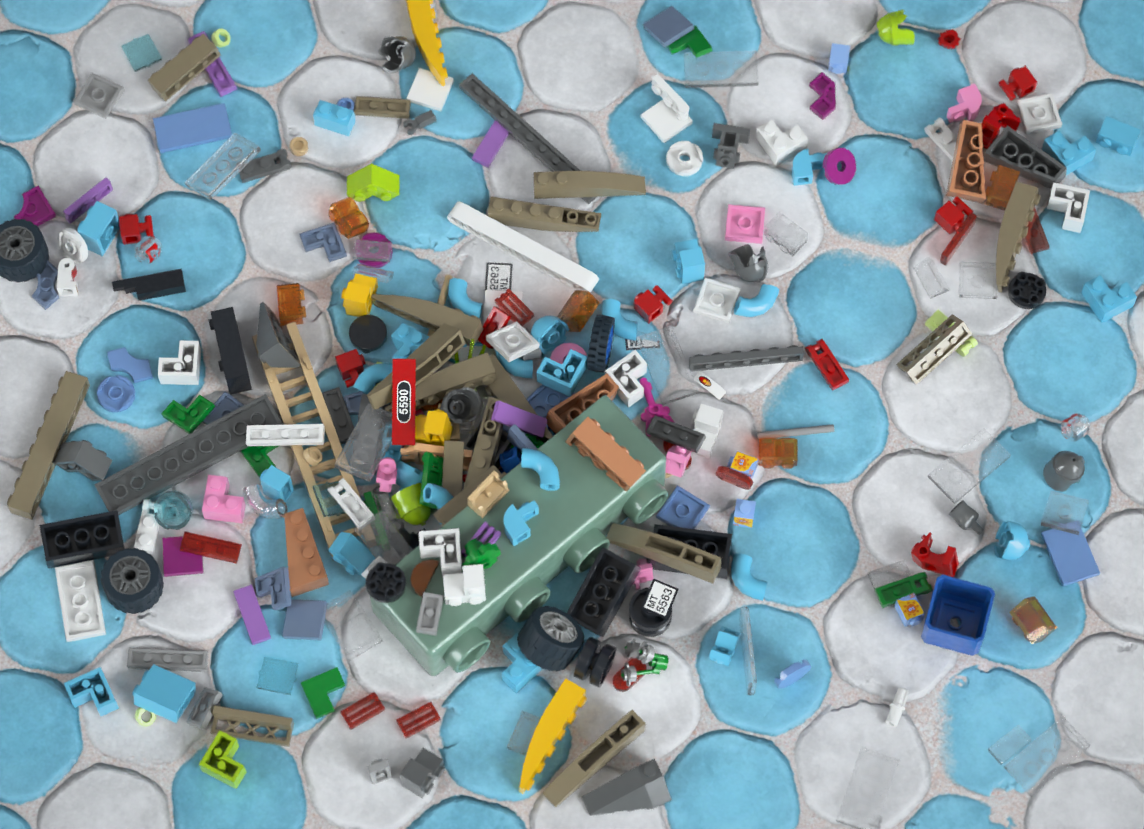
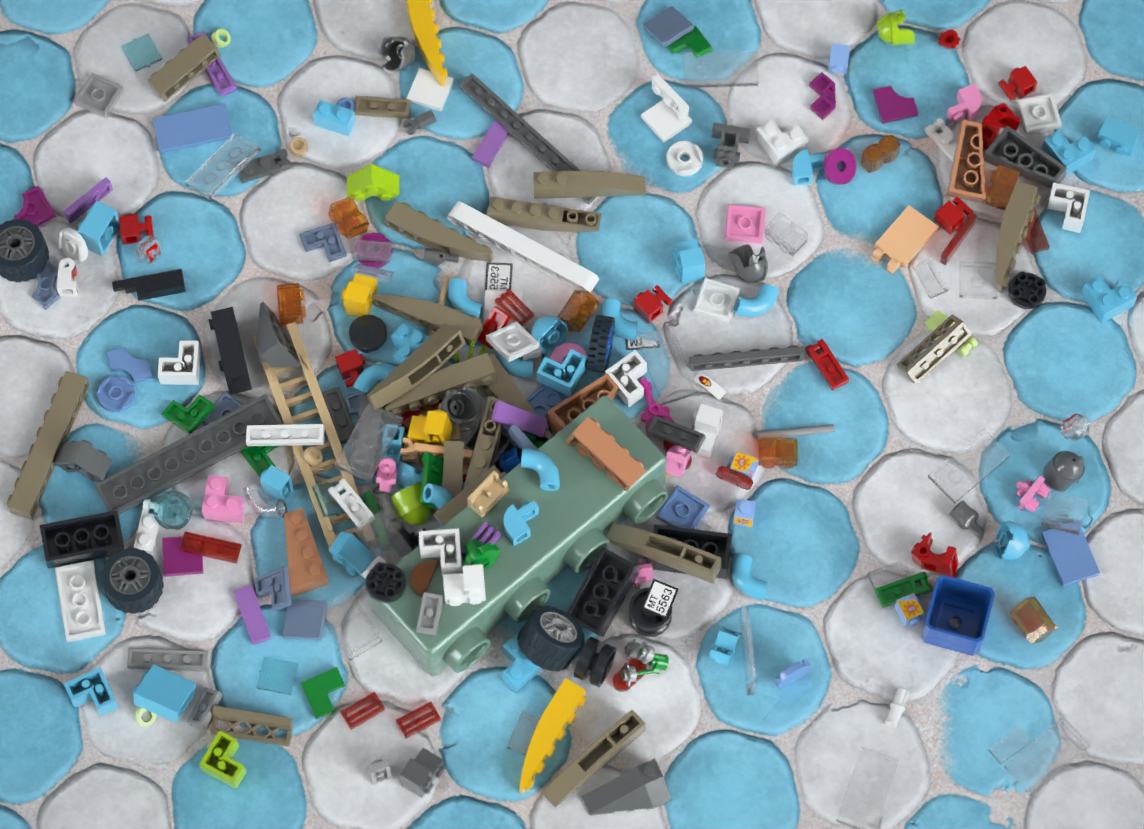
(403, 401): red sticker -> none
(433, 256): none -> dark grey piece
(434, 234): none -> dark tan slope
(881, 153): none -> clear orange brick
(892, 106): none -> magenta tile
(904, 239): none -> light nougat tile
(1027, 500): none -> bright pink hips

